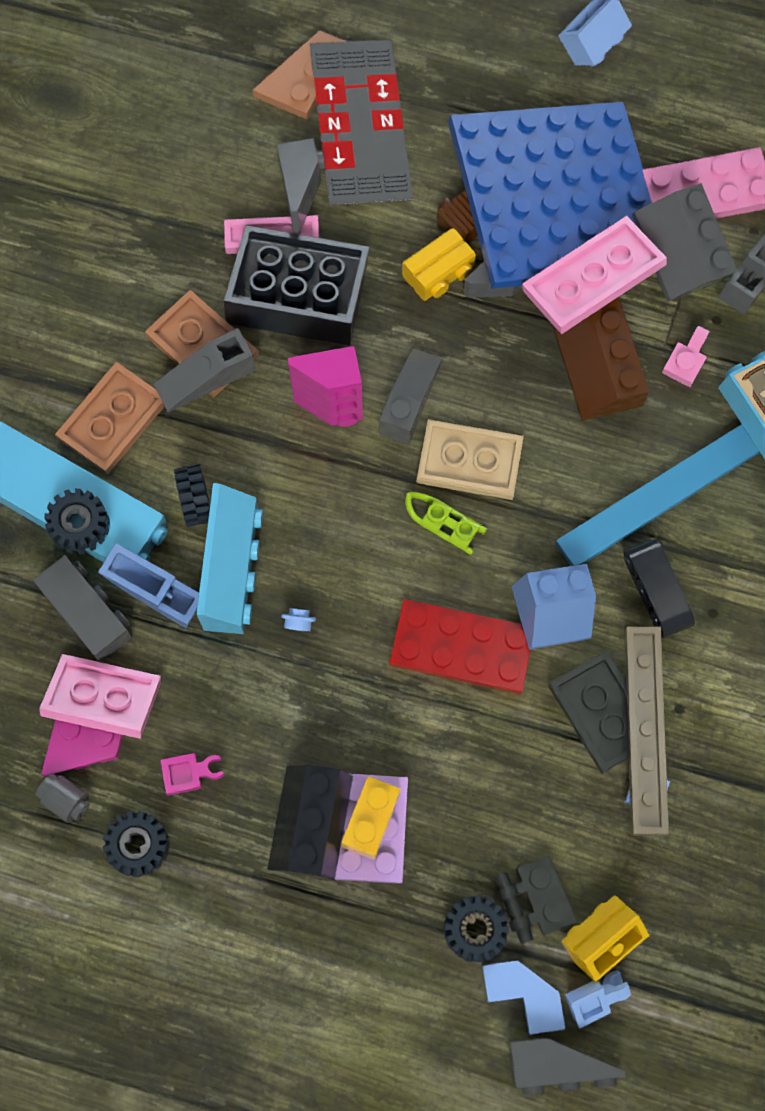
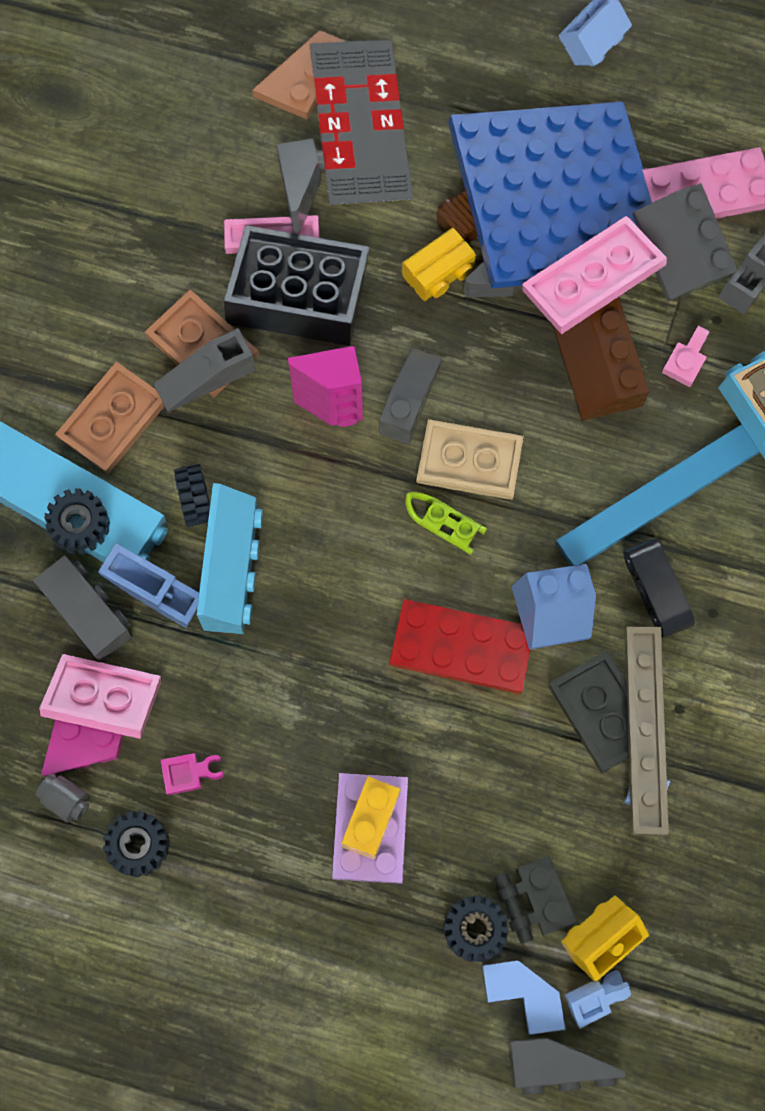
(298, 619): light blue plate -> none
(310, 821): black slope -> none

